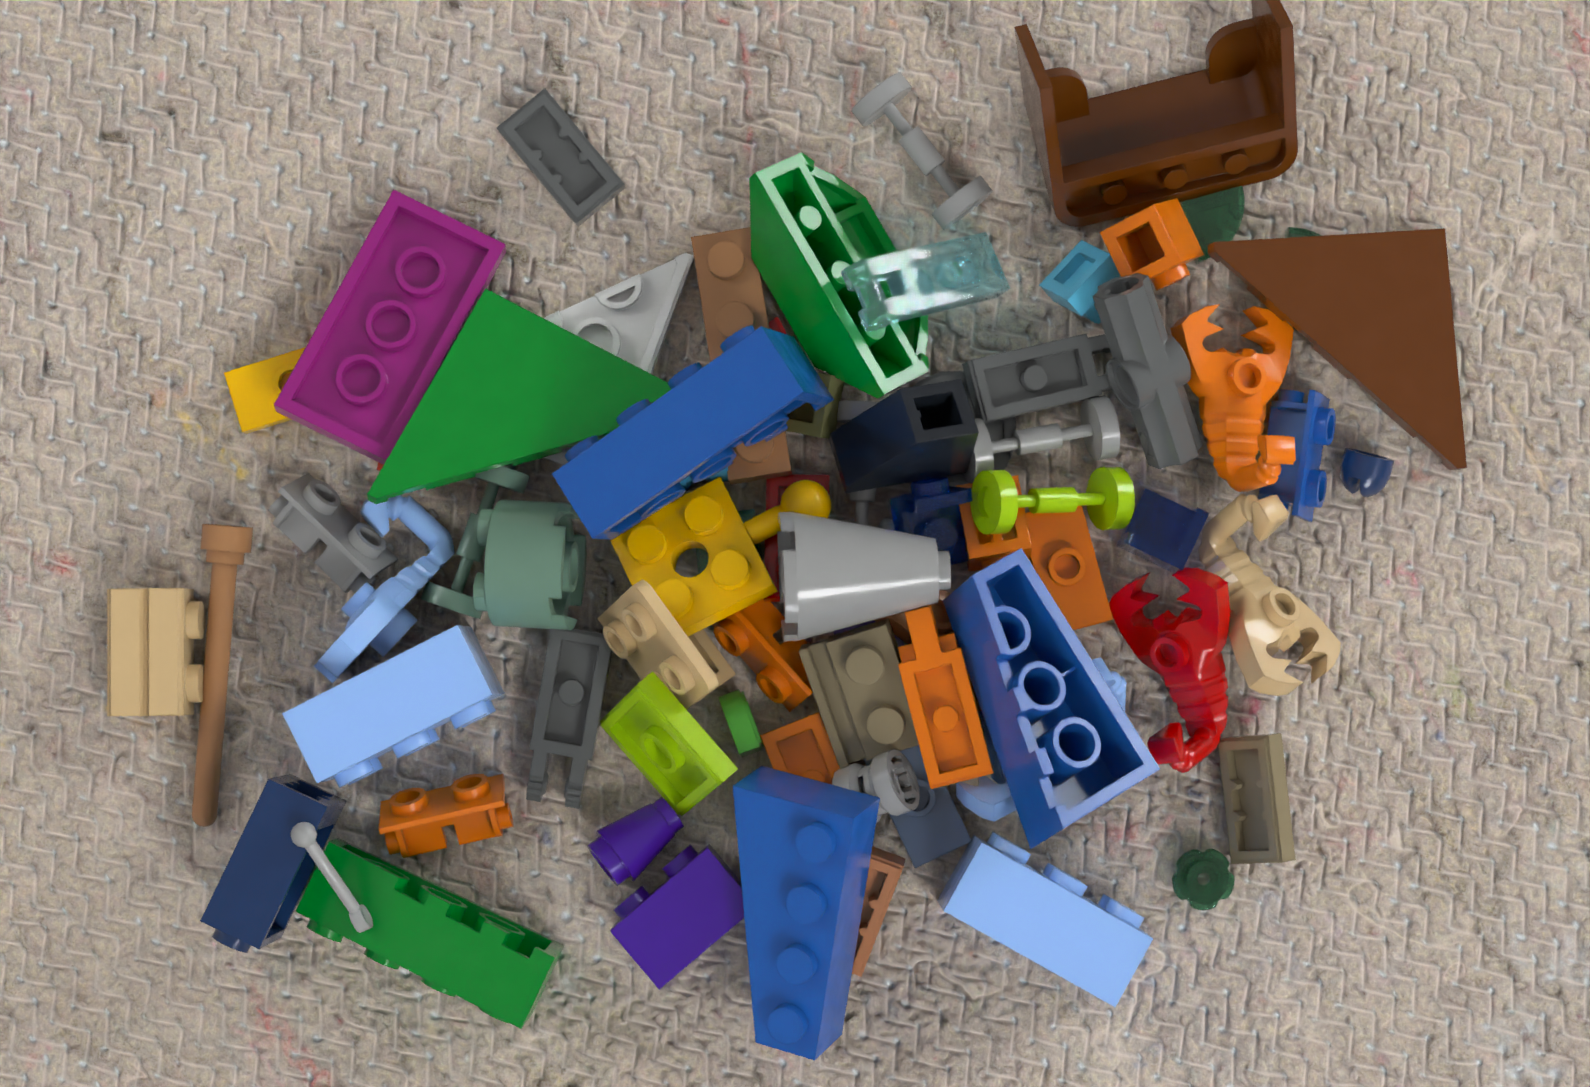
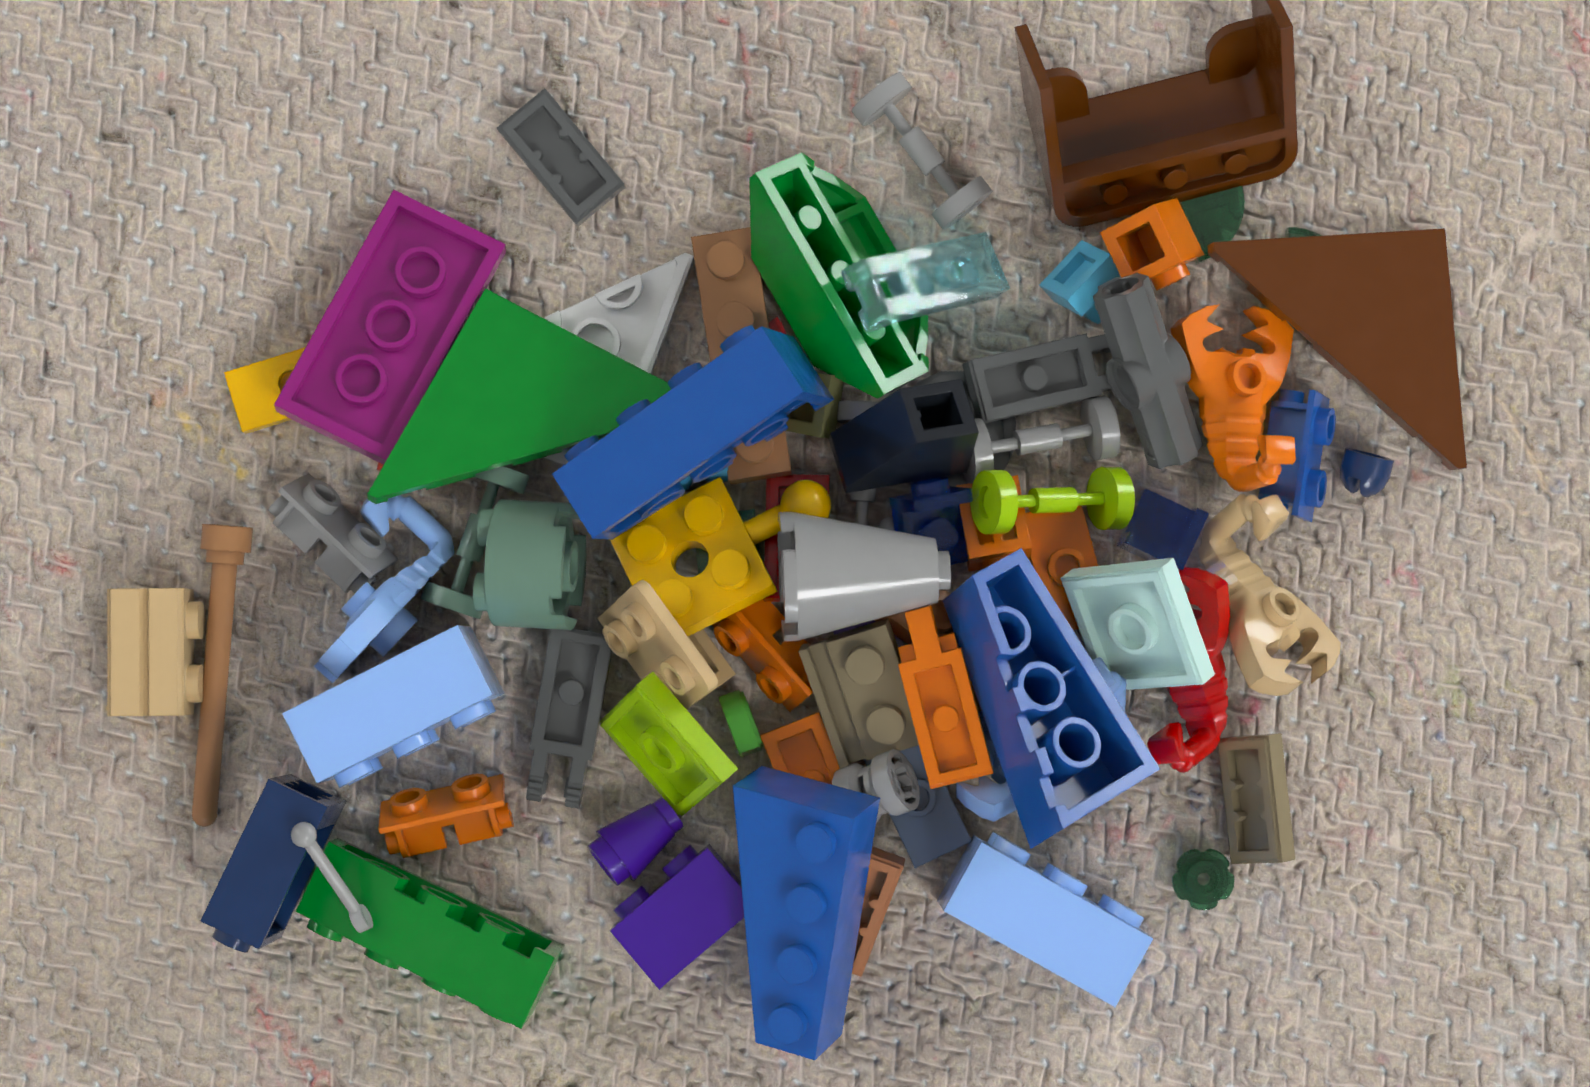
(1139, 623): none -> light aqua tile

